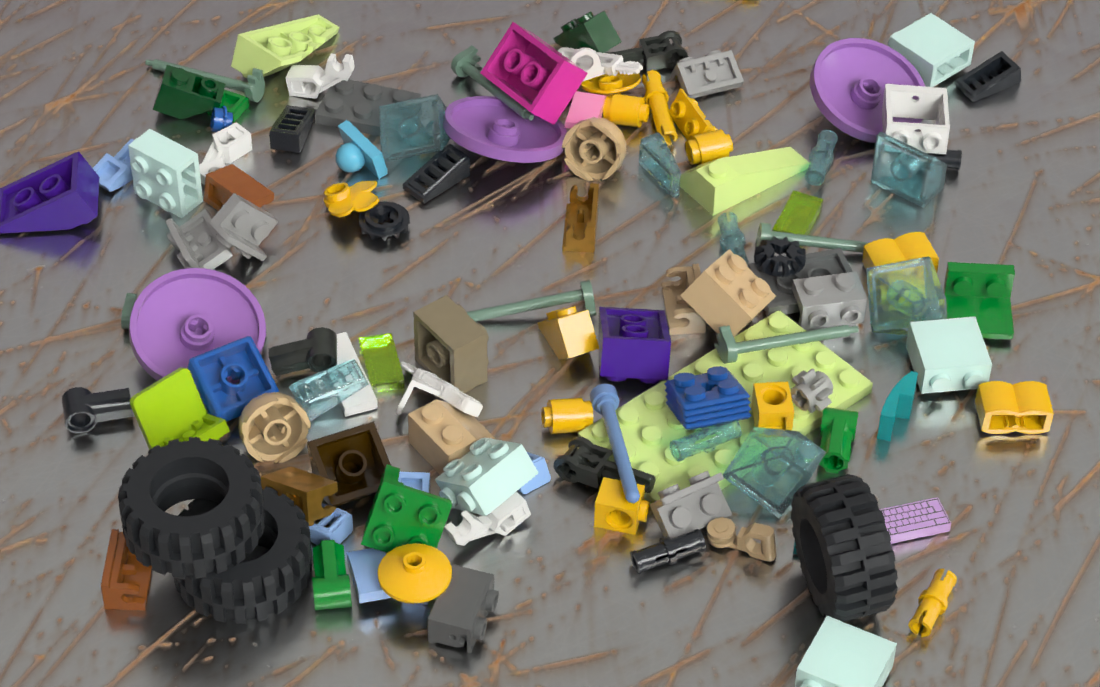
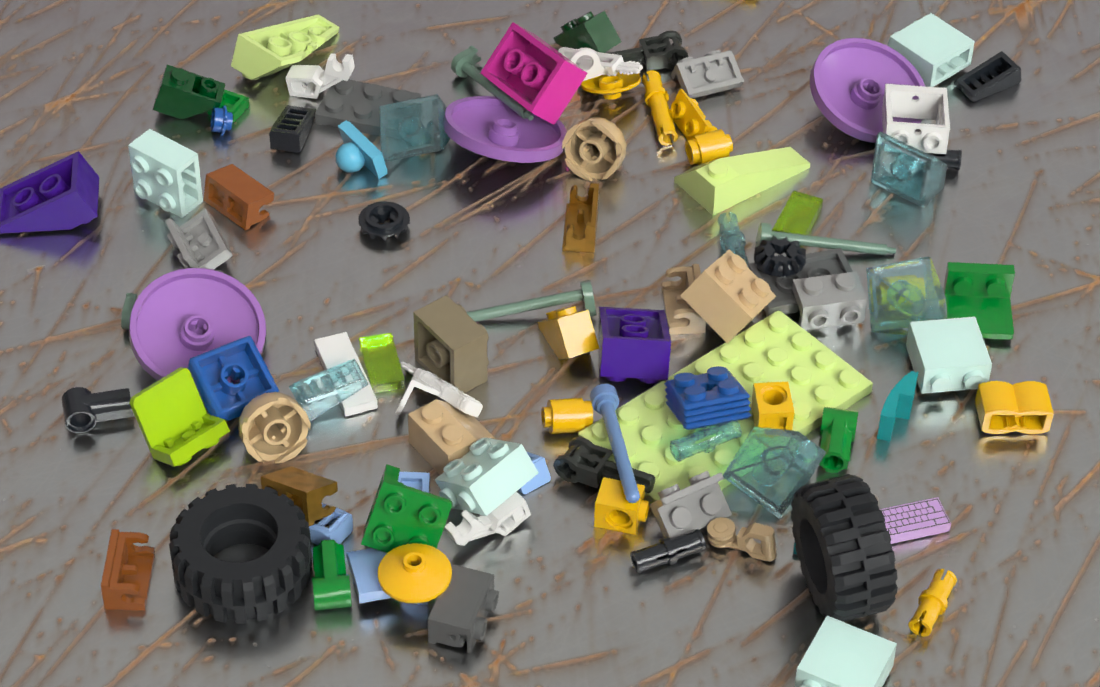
(115, 170): light blue slope -> none
(200, 541): black tyre -> none
(226, 147): white piece -> none
(243, 226): light grey bracket -> none
(253, 89): sand green piece -> none
(315, 352): pearl dark grey piece -> none
(342, 199): yellow plate -> none
(352, 459): dark brown slope -> none
(449, 159): black slope -> none
(584, 106): bright pink slope -> none
(626, 110): yellow brick -> none
(660, 163): clear light blue slope -> none
(729, 349): sand green piece -> none
(811, 390): light grey gear -> none
(821, 157): clear light blue pin -> none
(903, 248): yellow brick -> none

